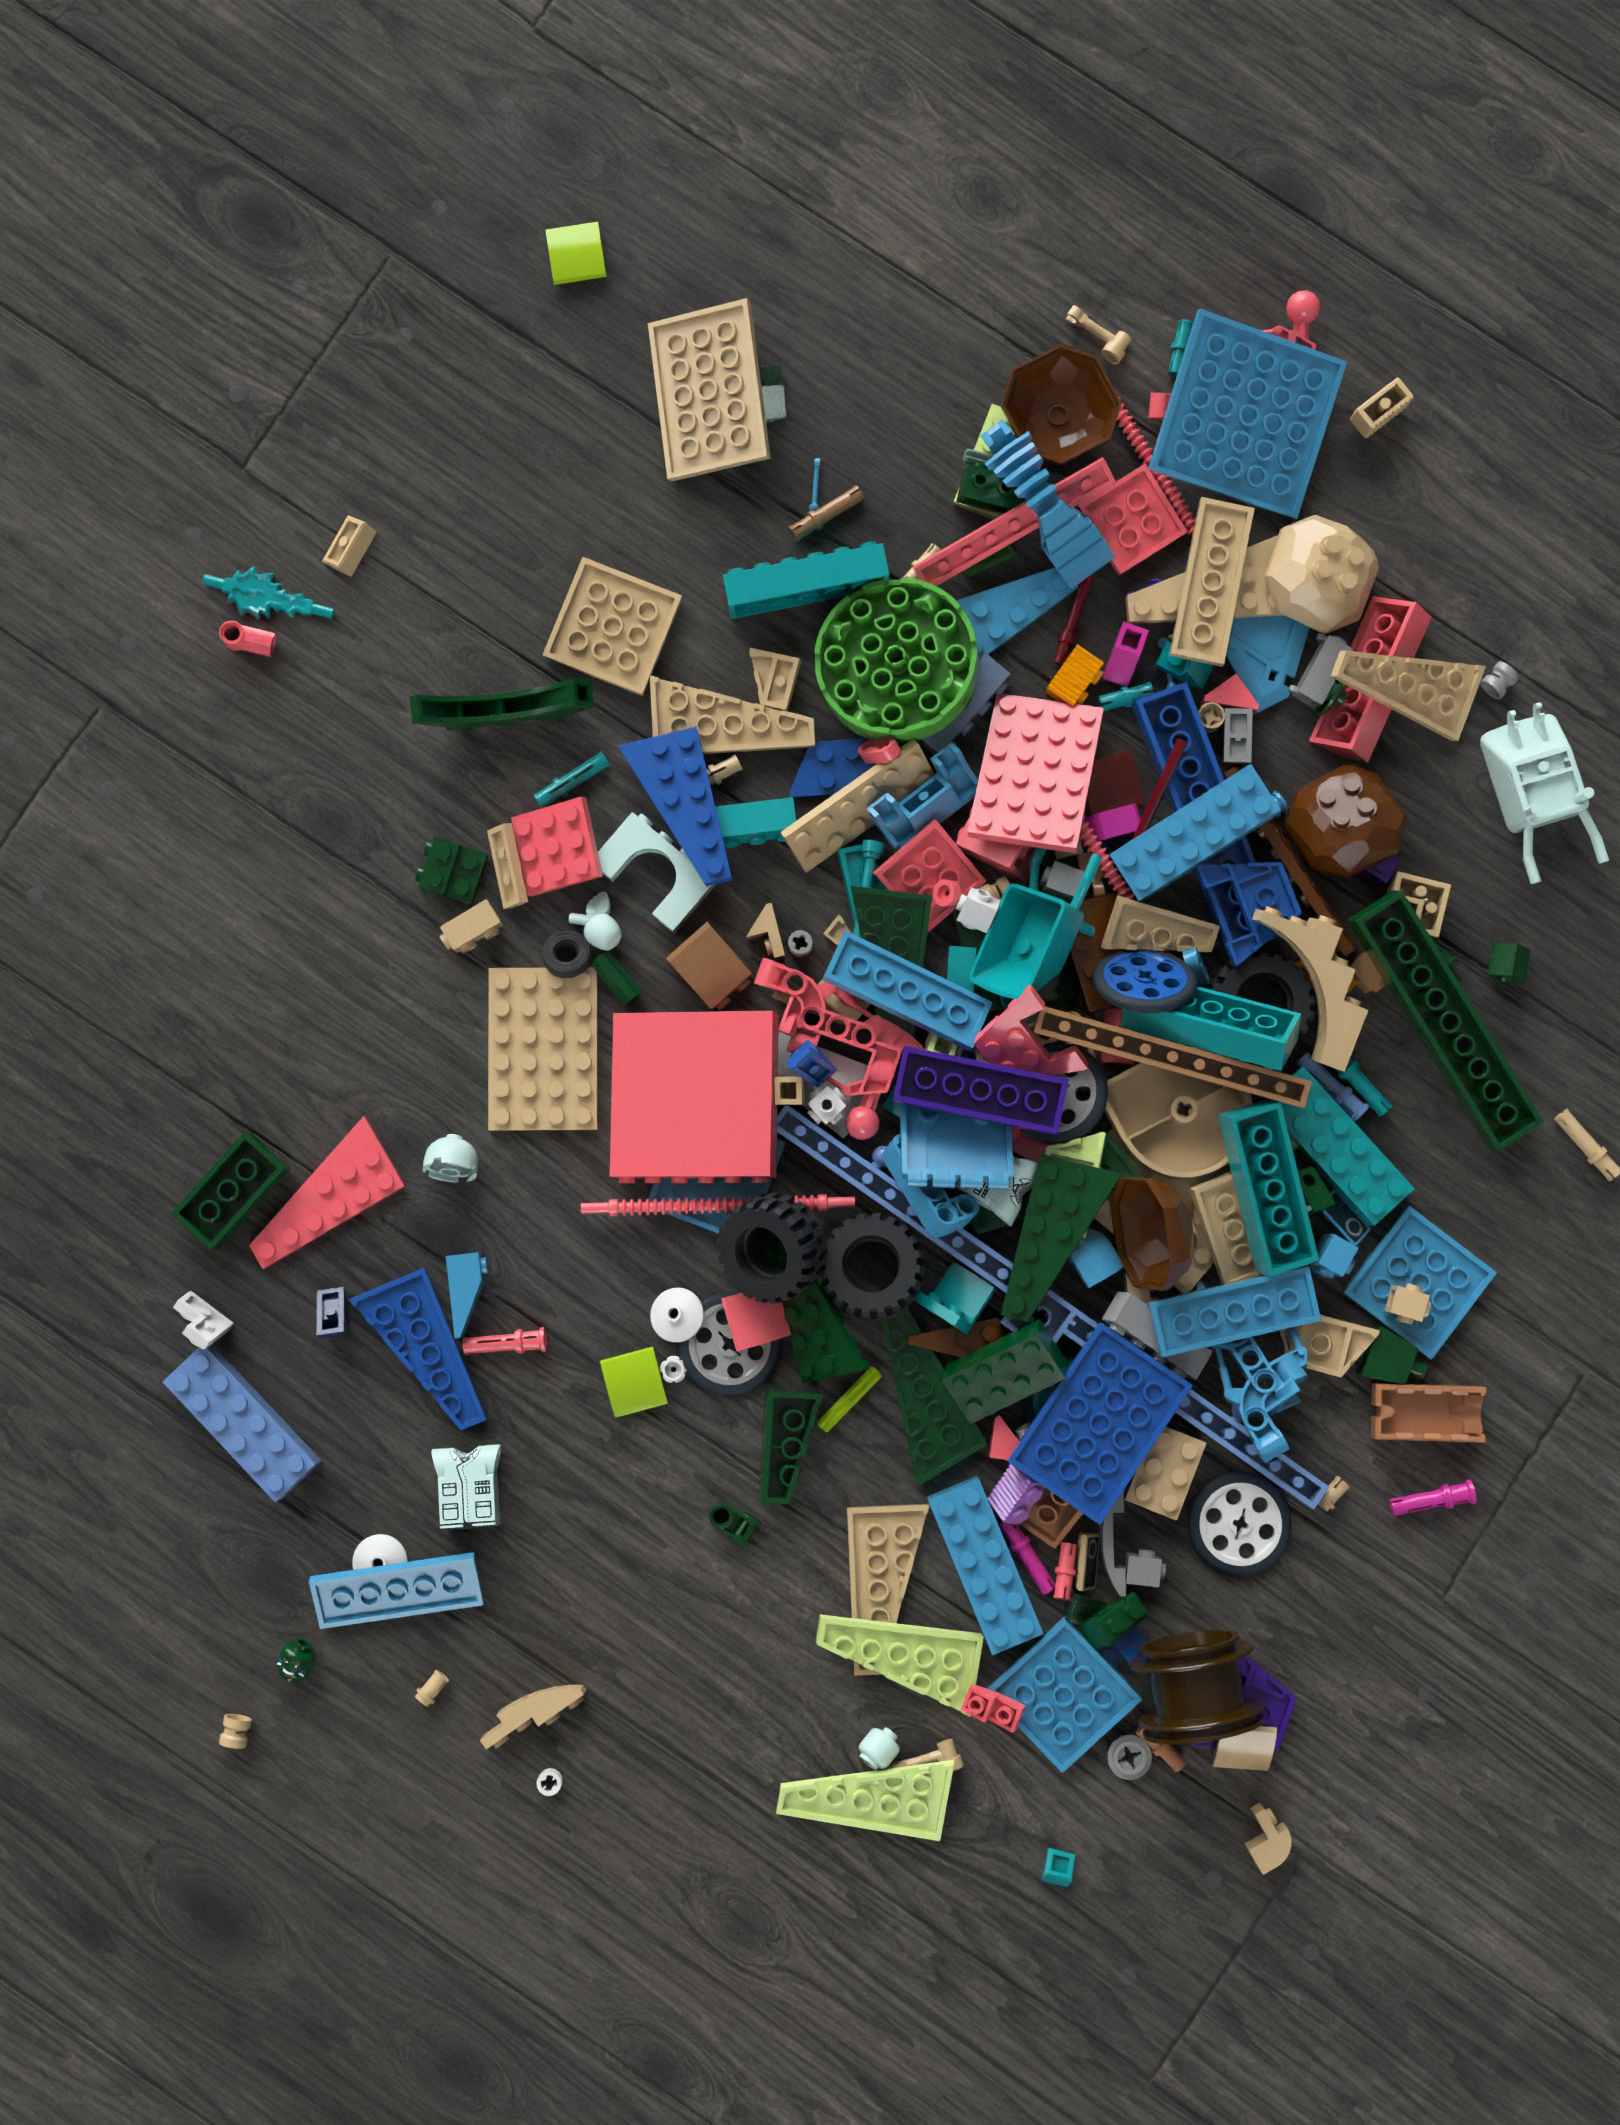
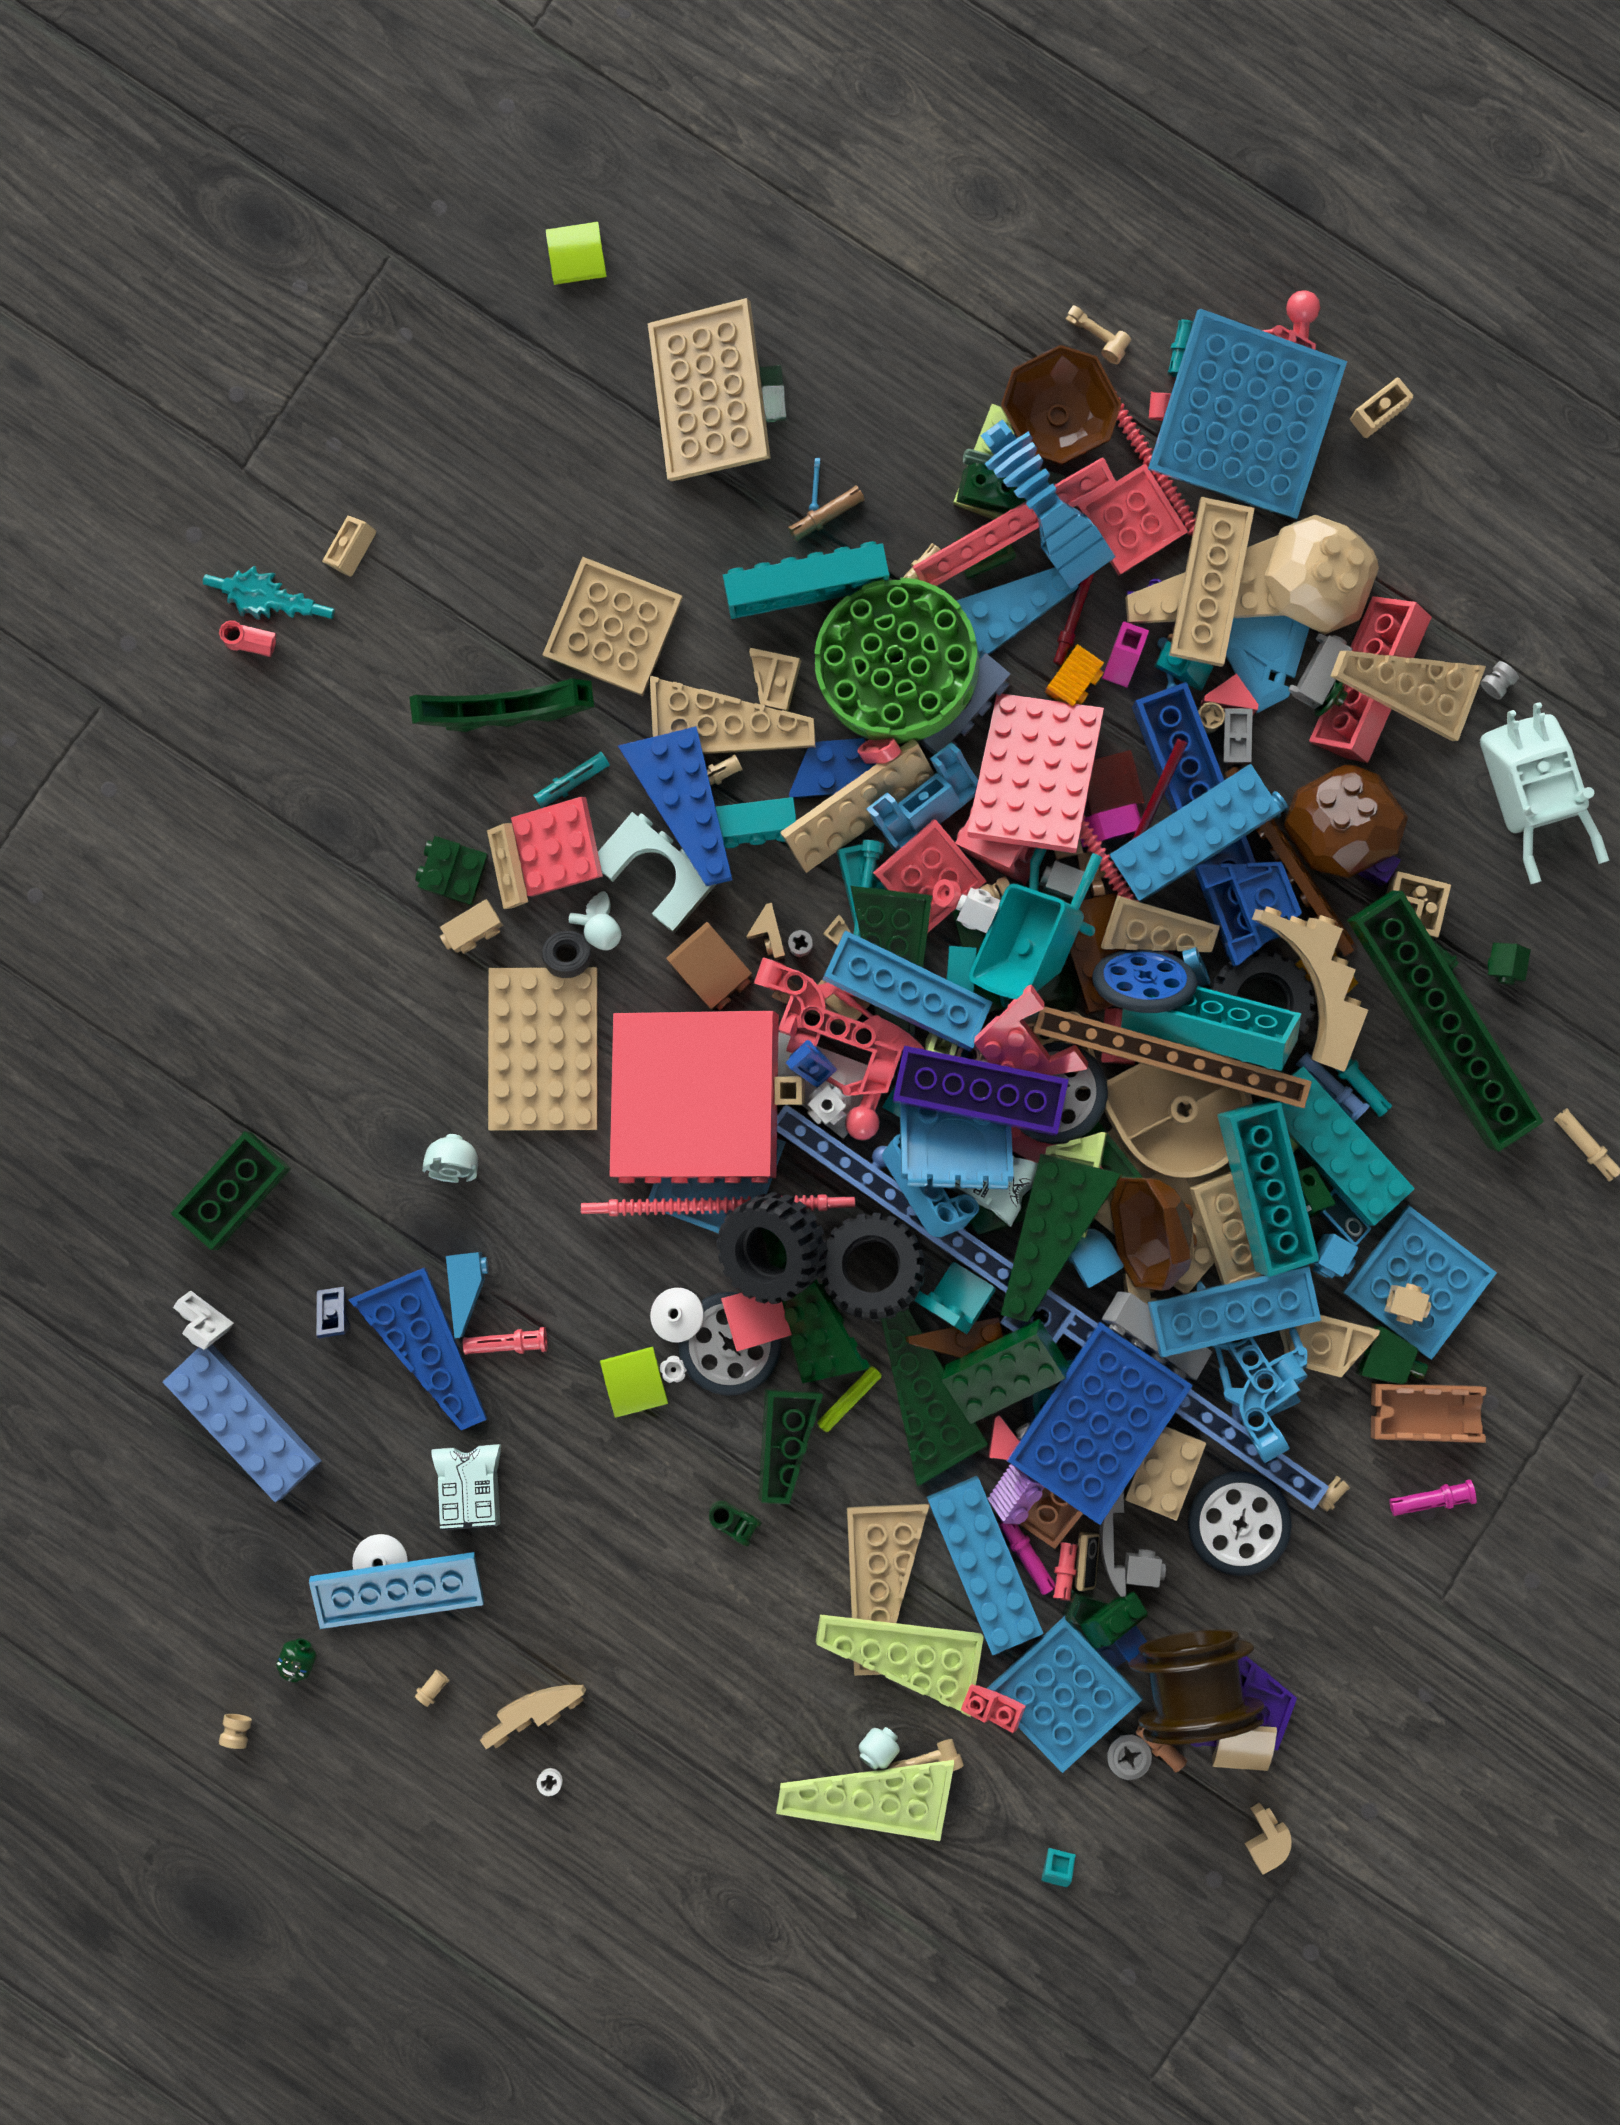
(343, 1186): coral wing -> none
(616, 978): dark green axle -> none
(1125, 696): teal pin -> none
(1367, 974): medium nougat brick -> none

